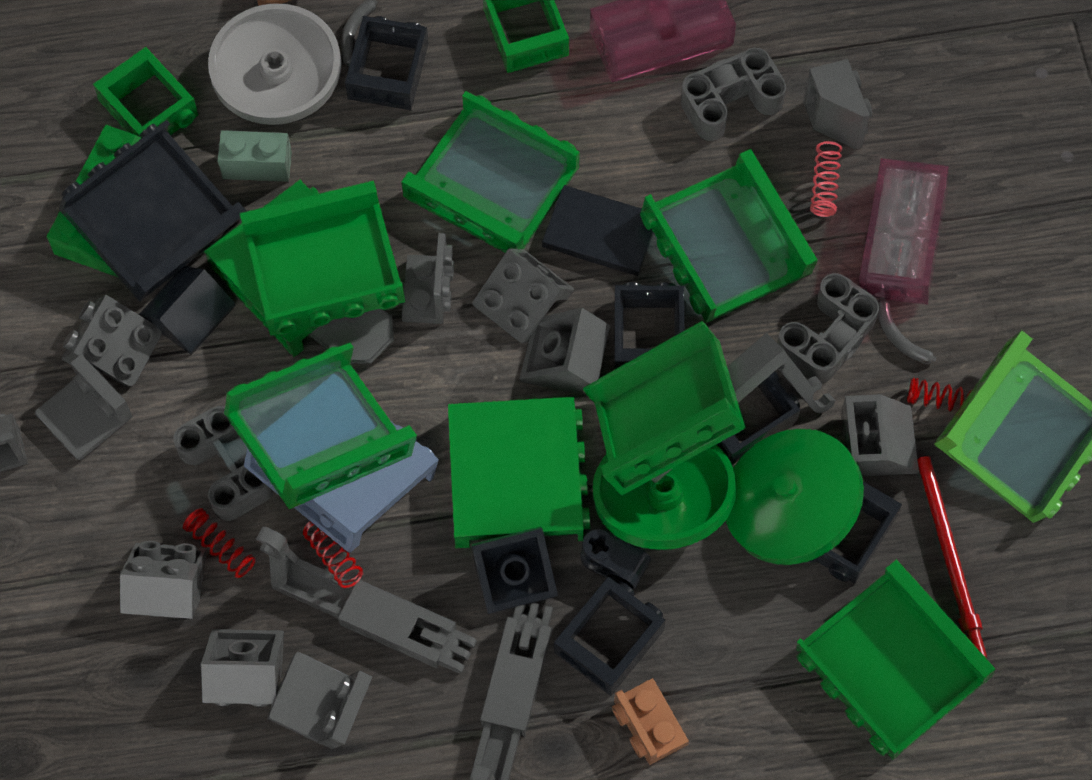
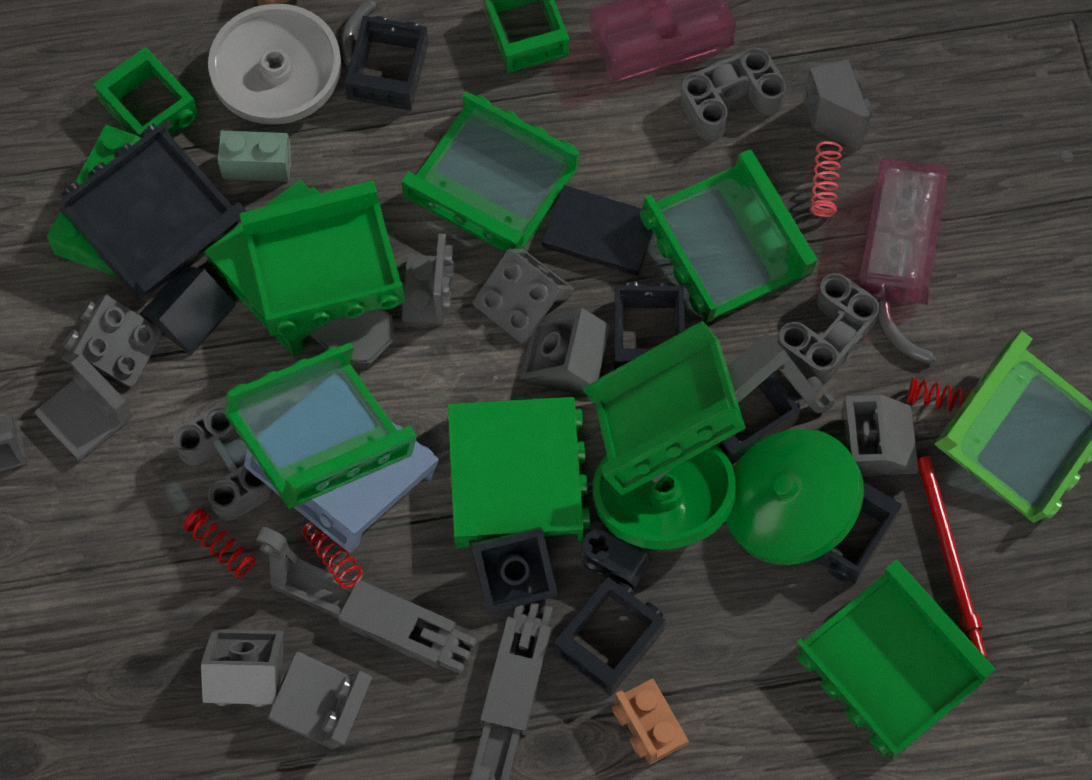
(162, 580): dark grey slope -> none

